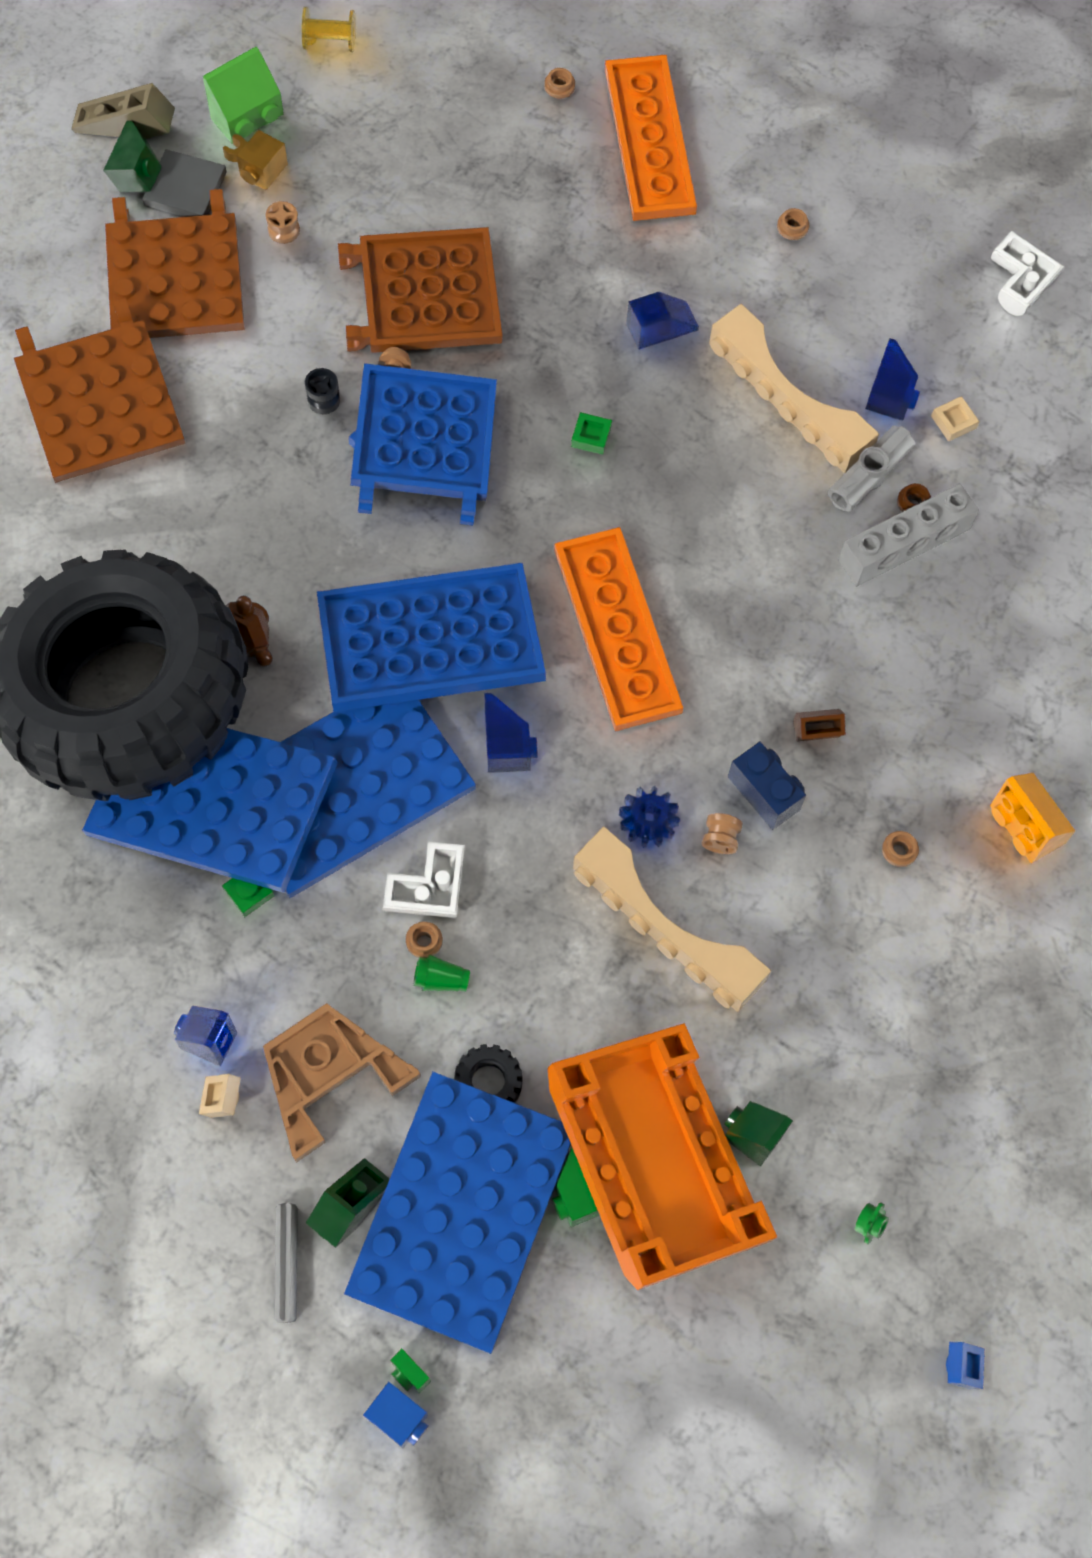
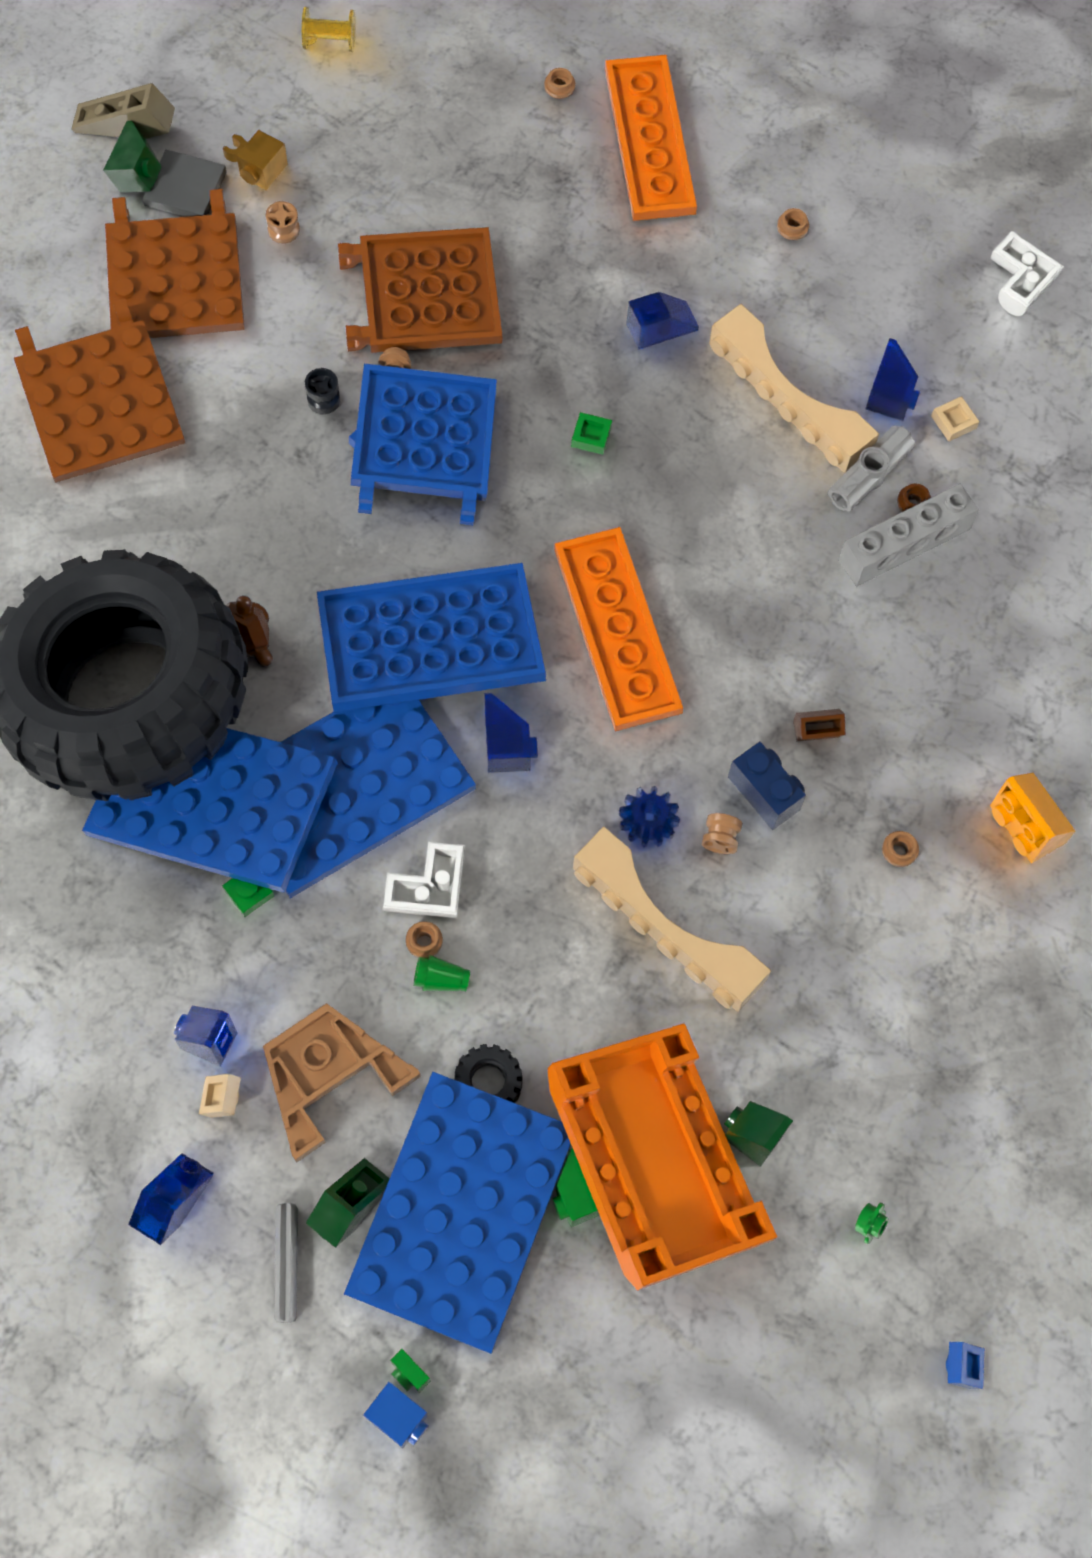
(169, 1198): none -> clear blue slope
(242, 95): bright green slope -> none

